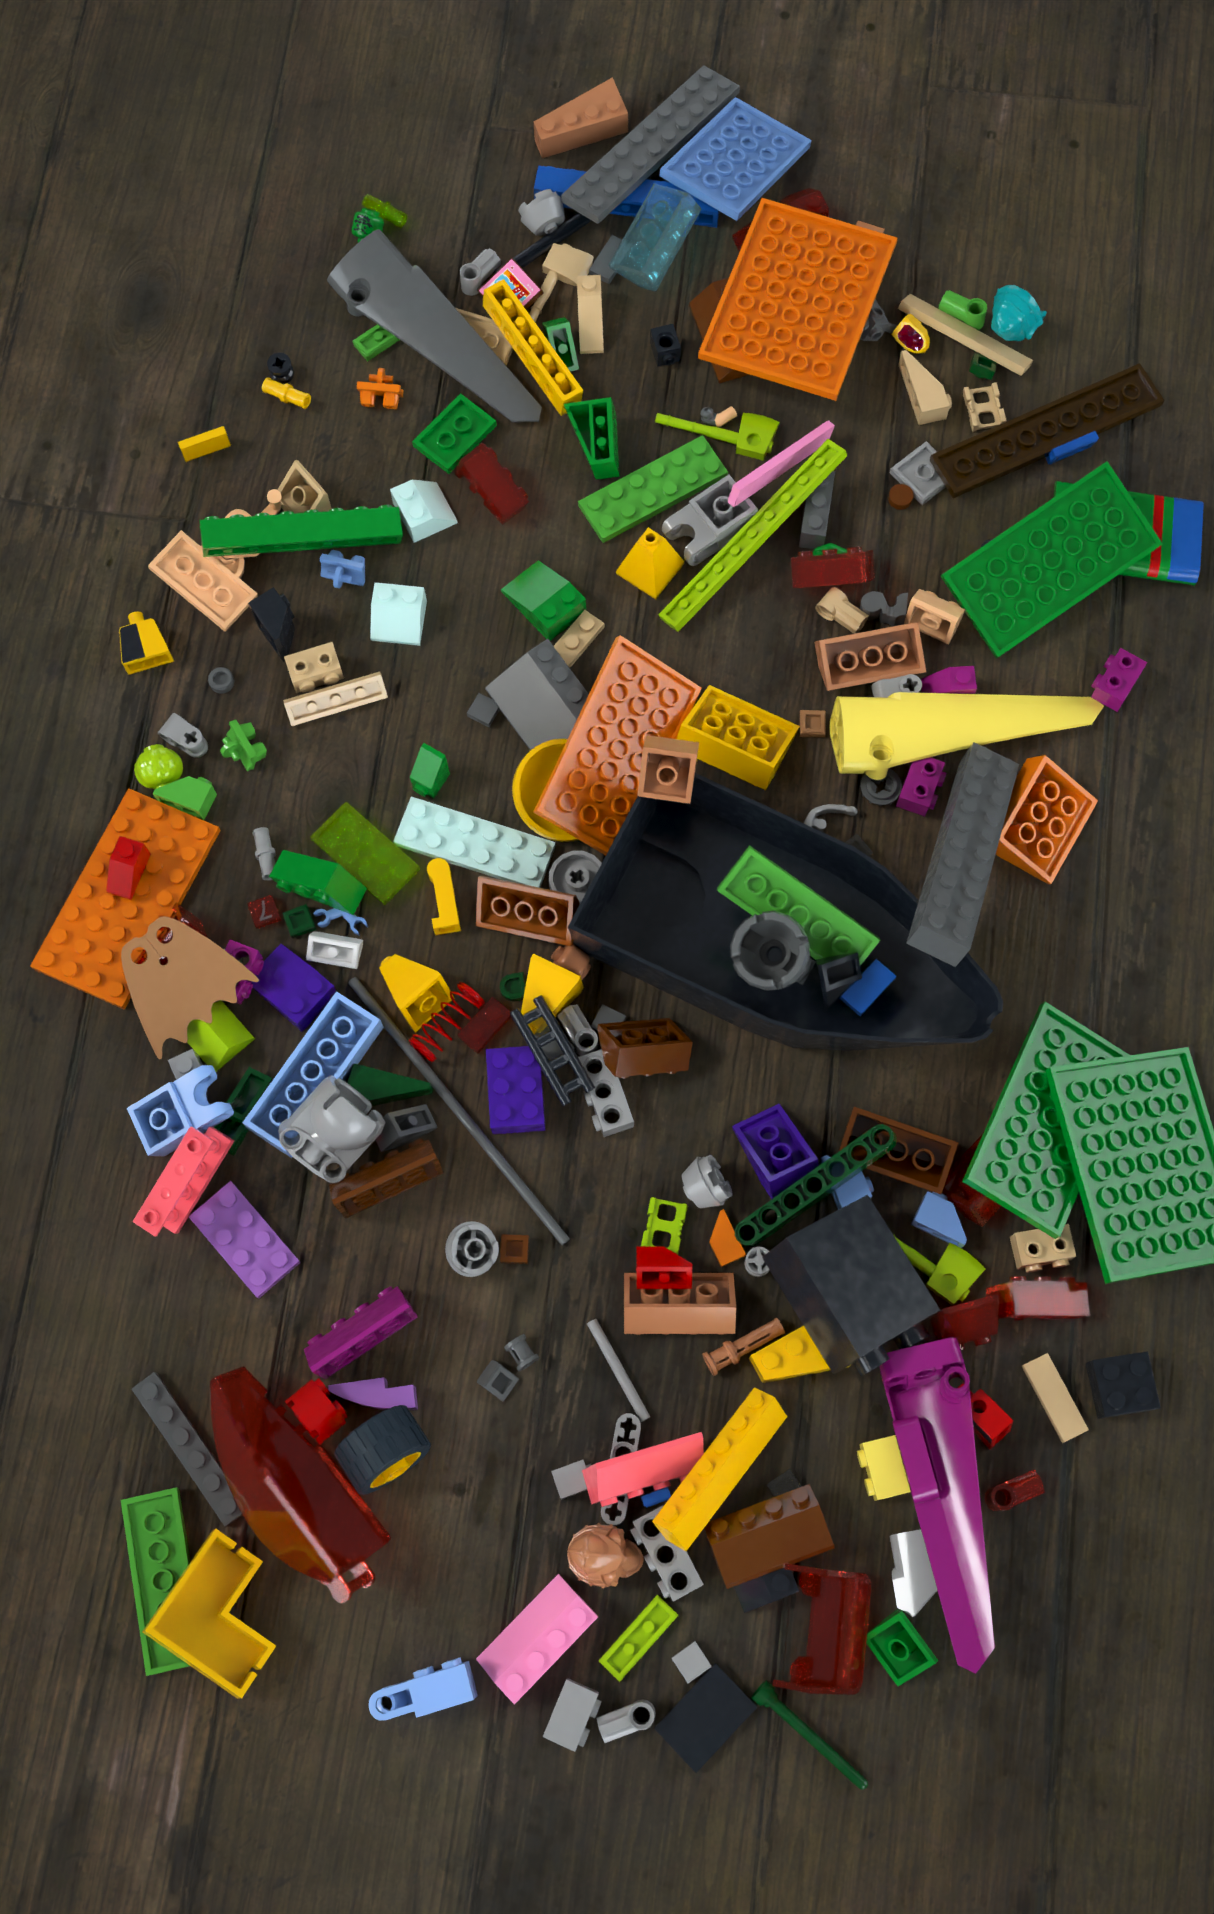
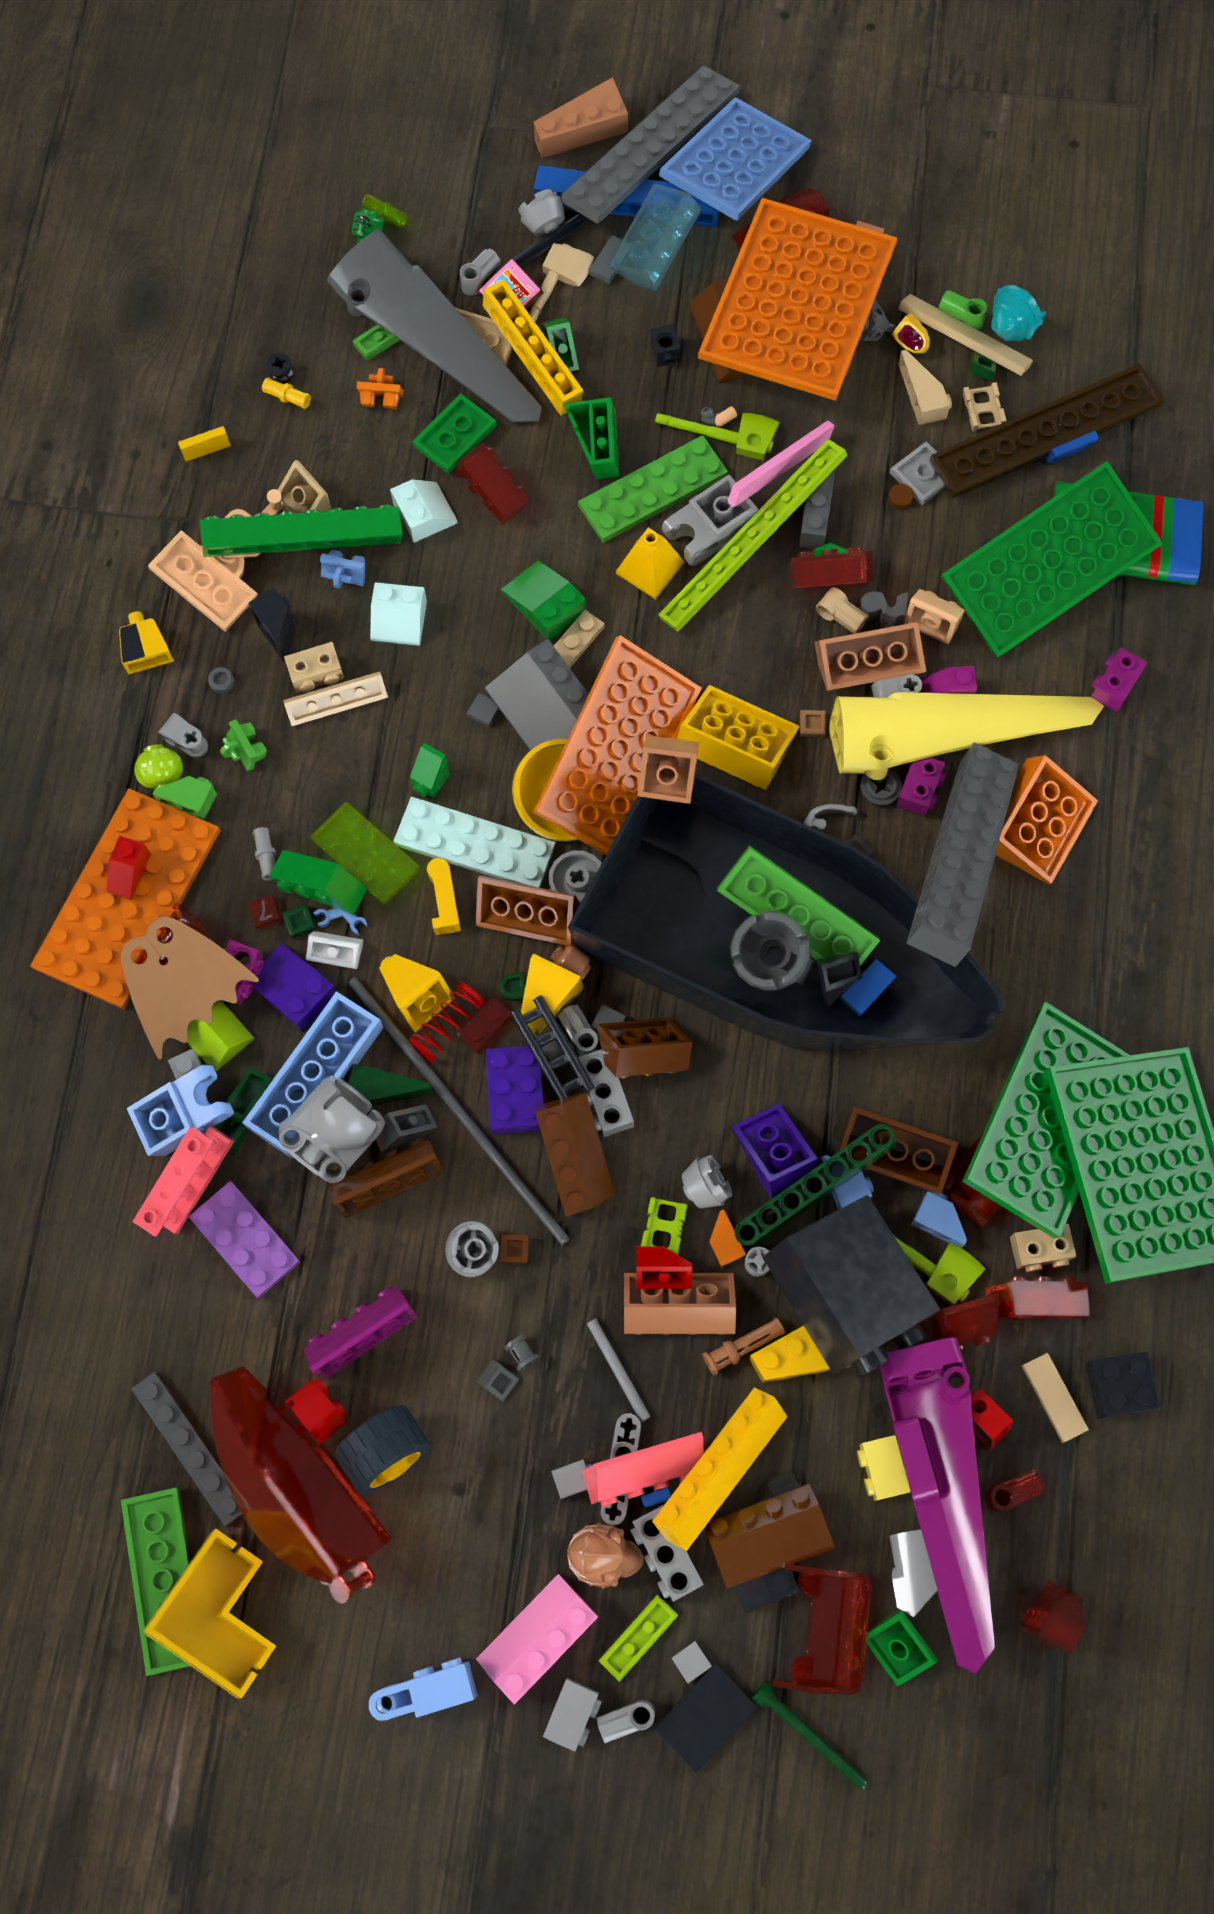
(376, 1394): medium lavender slope -> none
(574, 1153): none -> reddish brown slope
(590, 314): tan slope -> none
(1055, 1619): none -> clear red wedge

